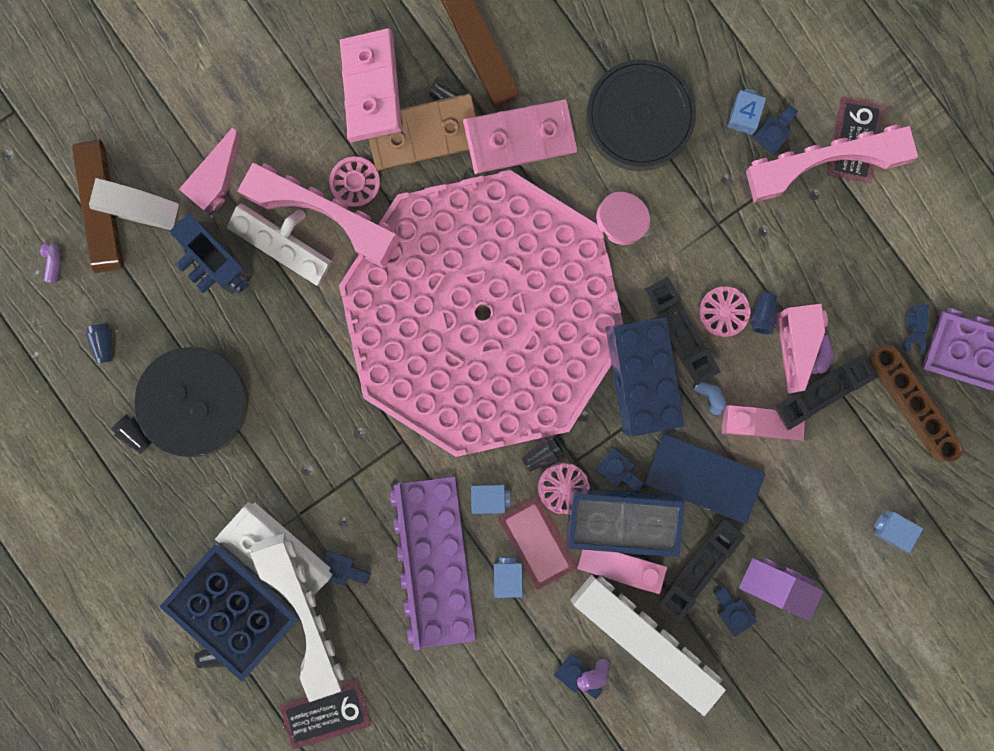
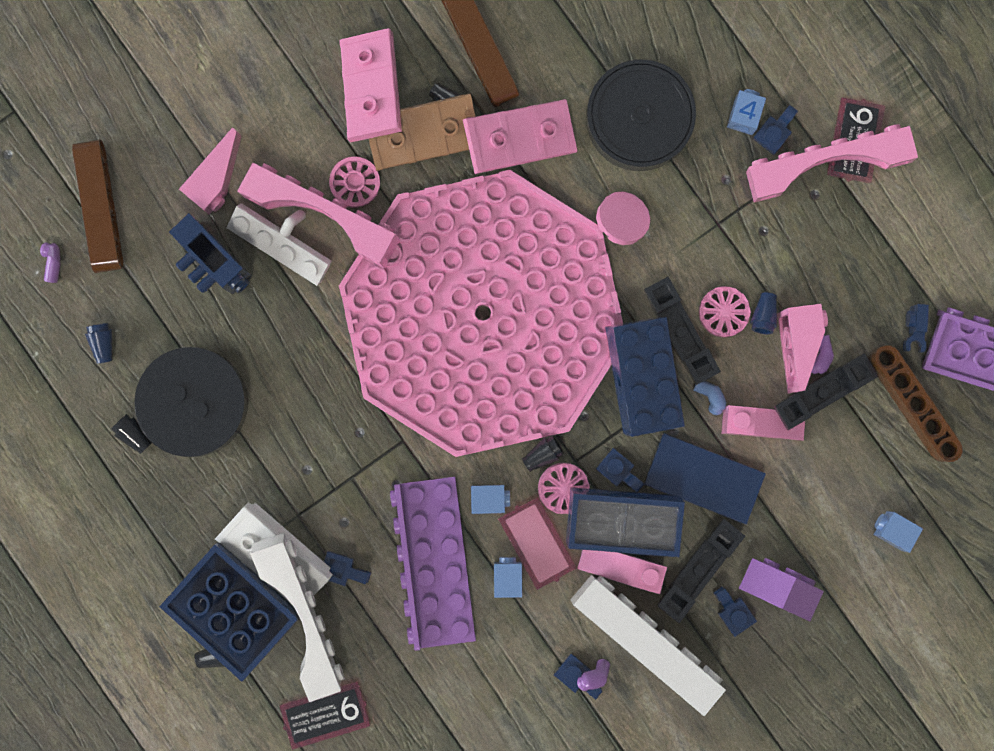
(133, 204): white slope -> none

